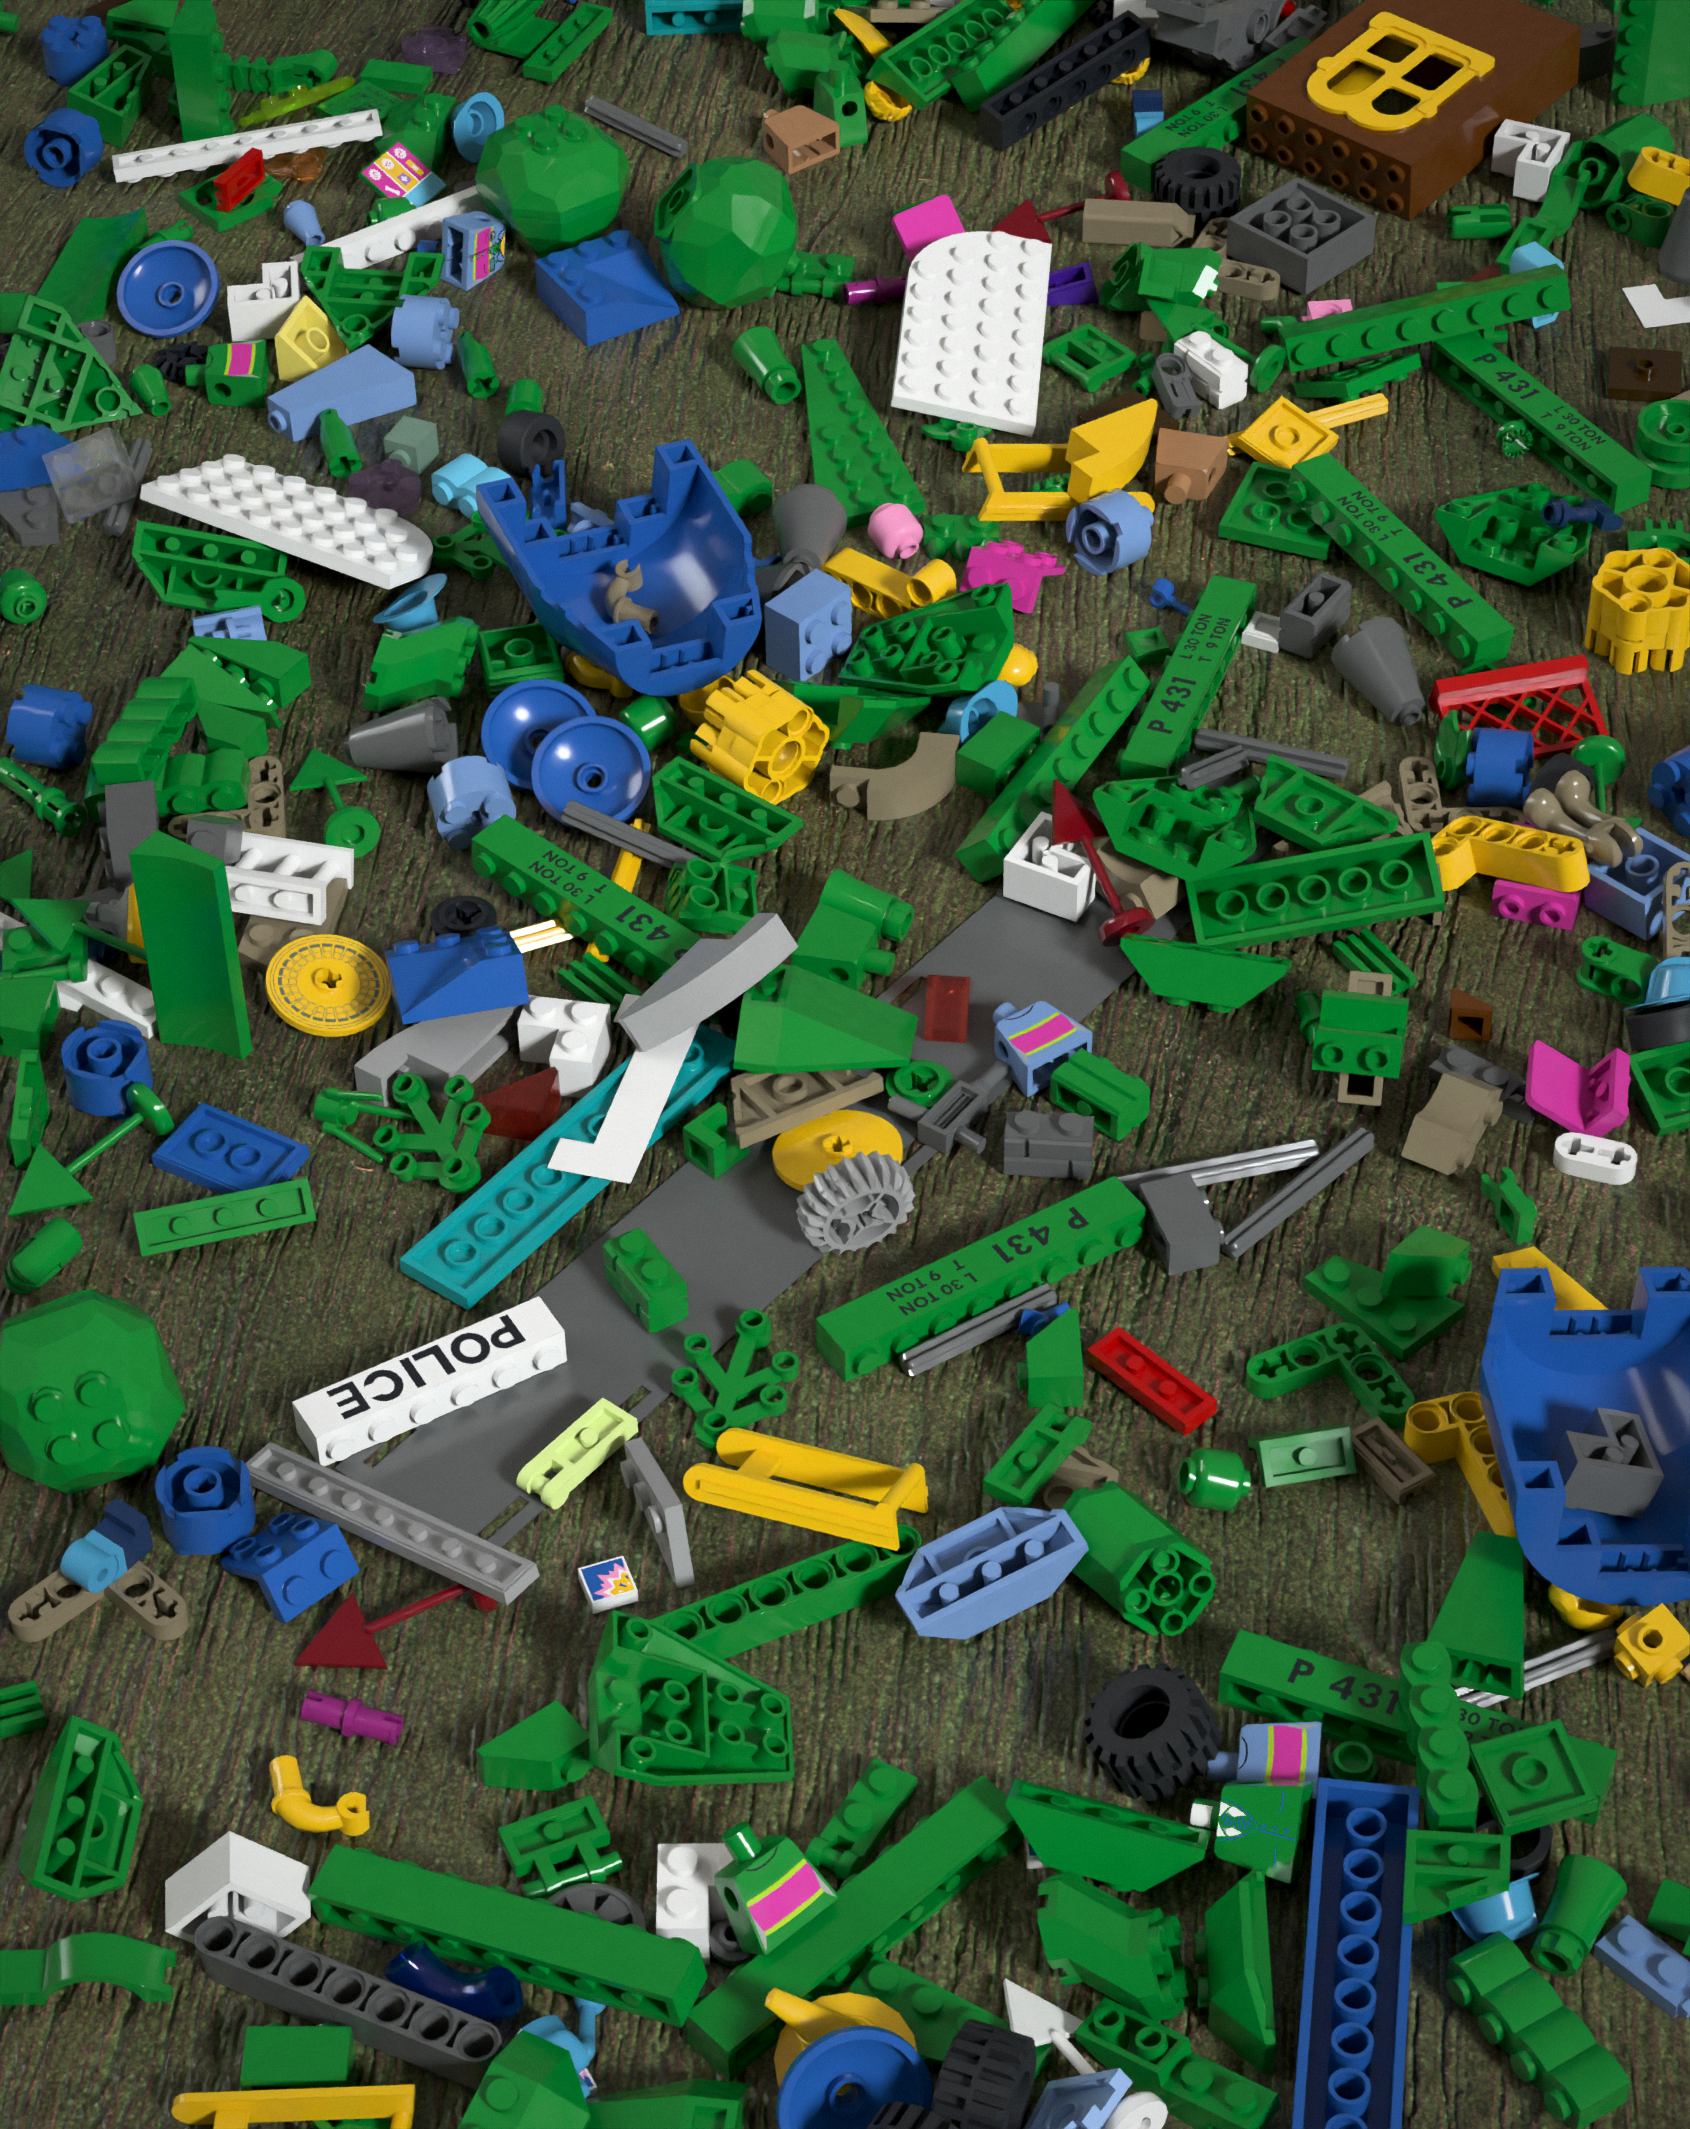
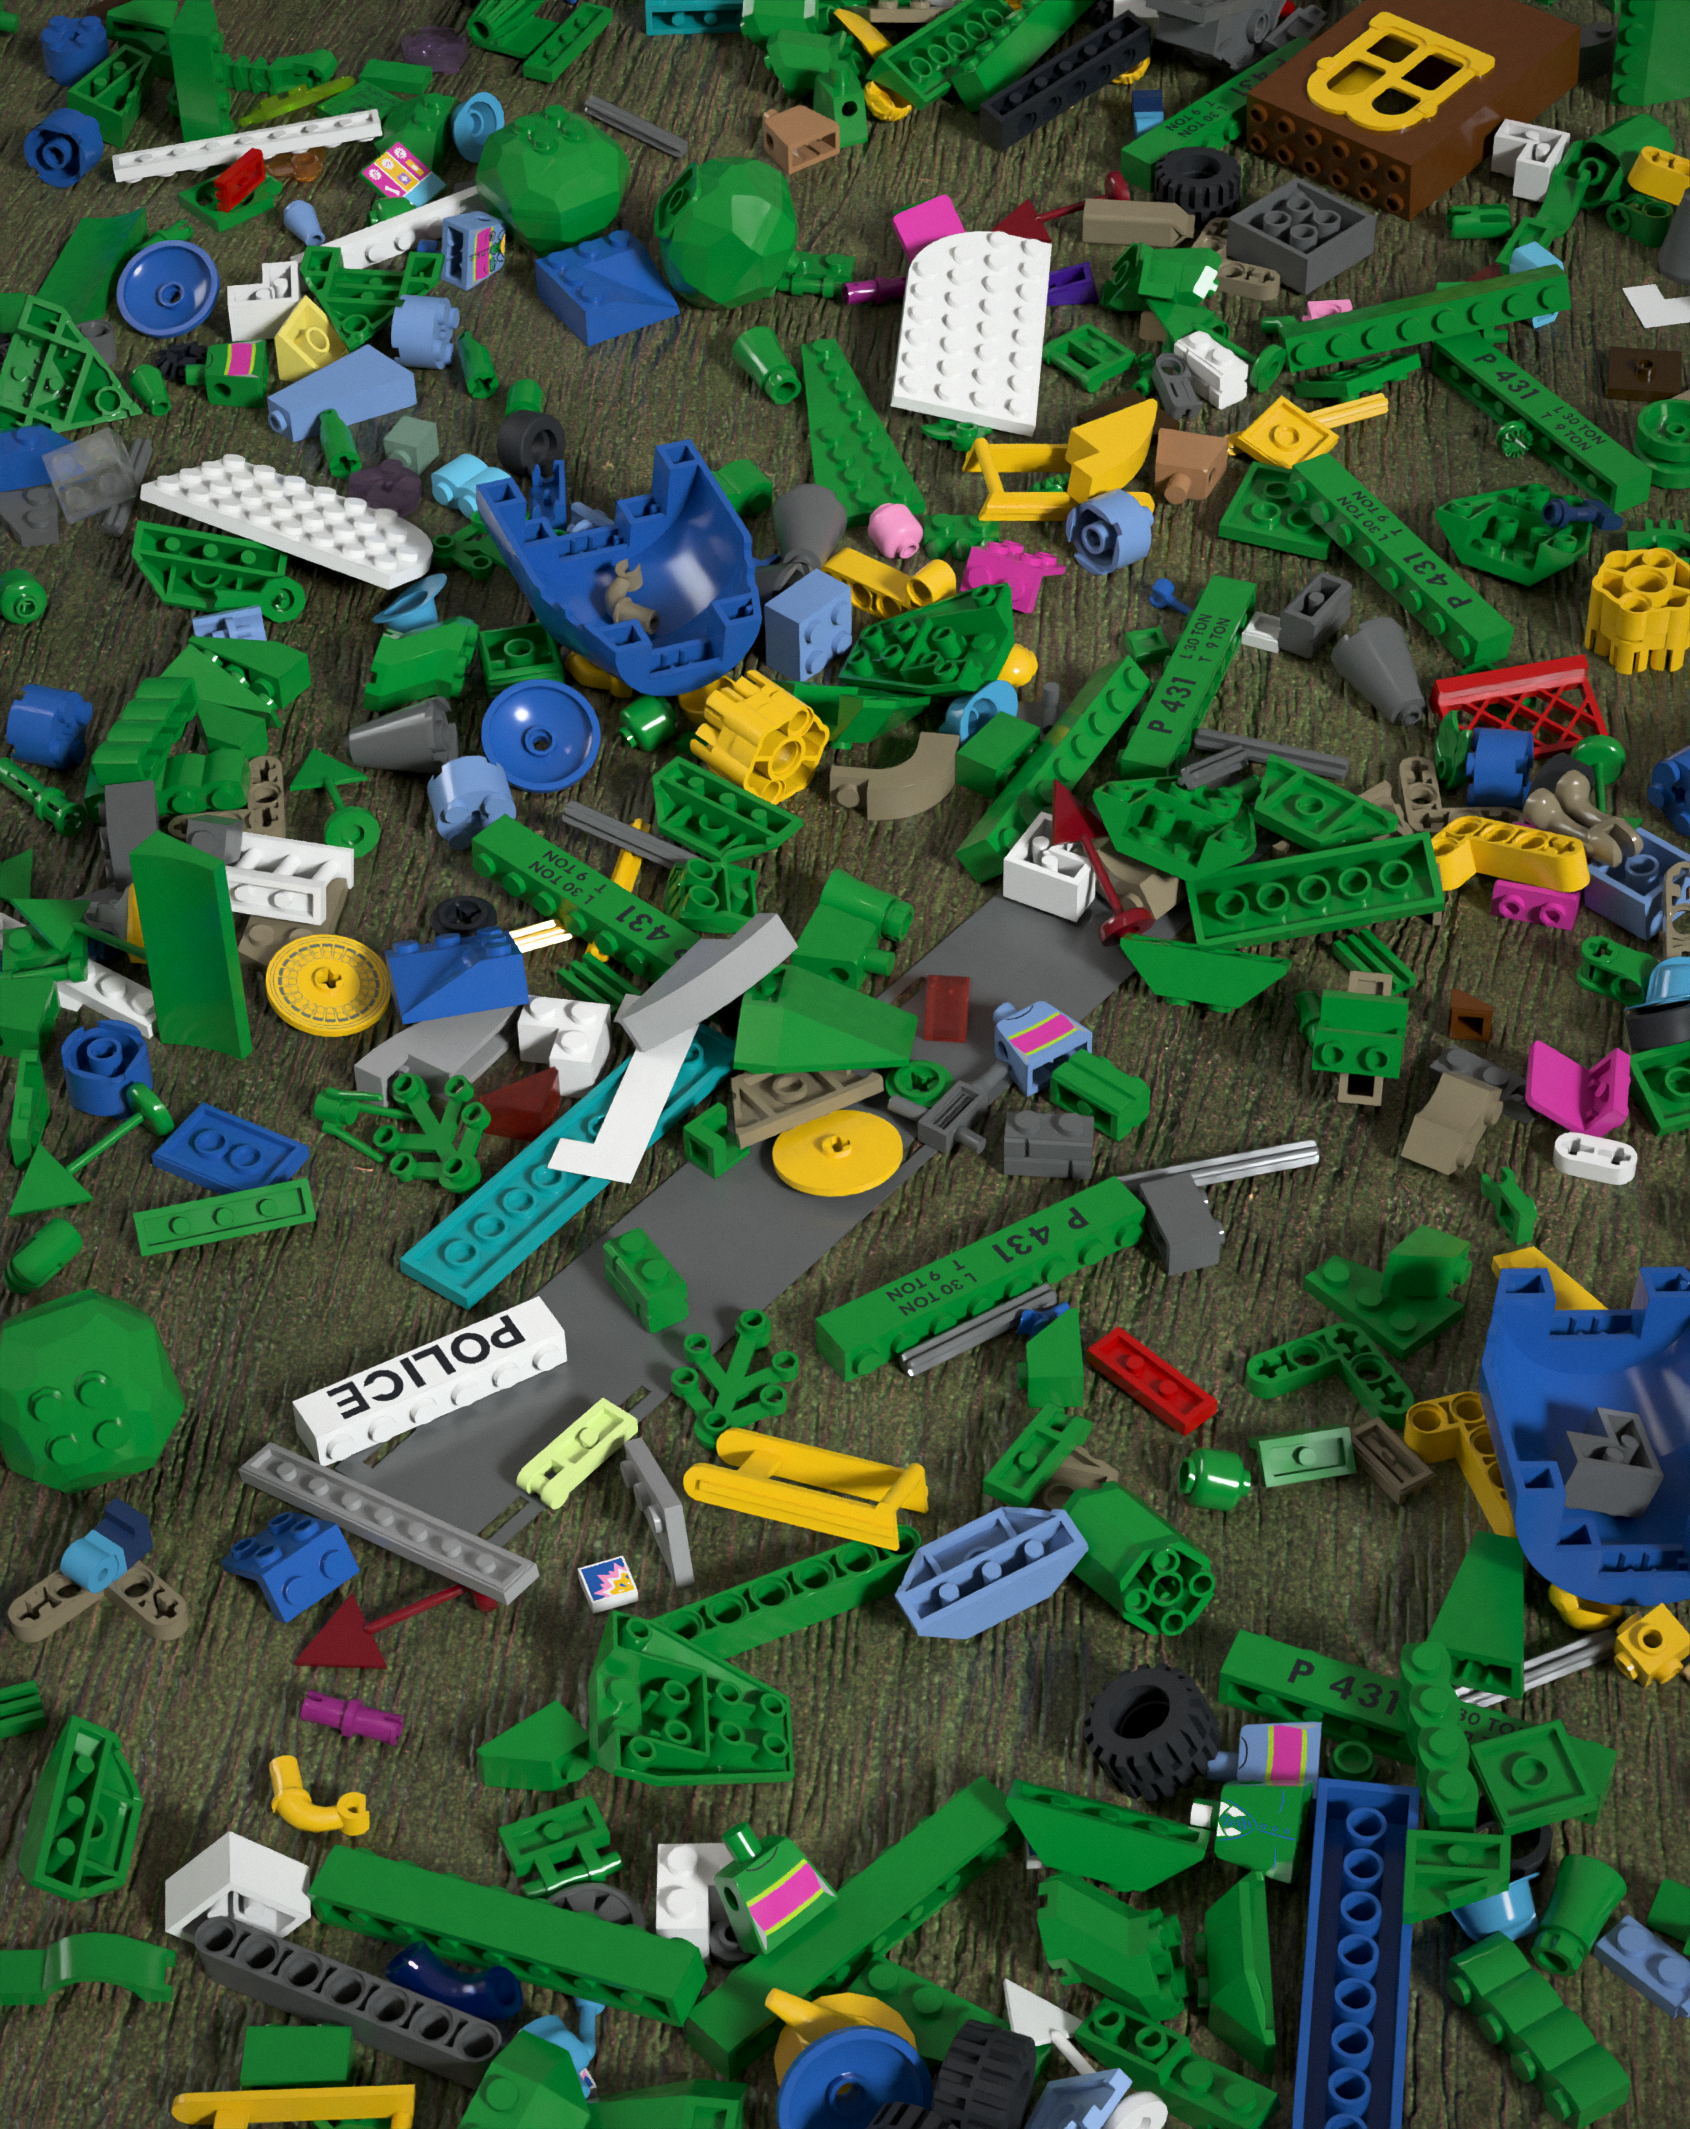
(205, 1501): blue brick -> none
(588, 750): blue dish -> none
(855, 1203): light grey gear -> none
(862, 1819): green plate -> none
(1297, 1192): dark grey axle -> none

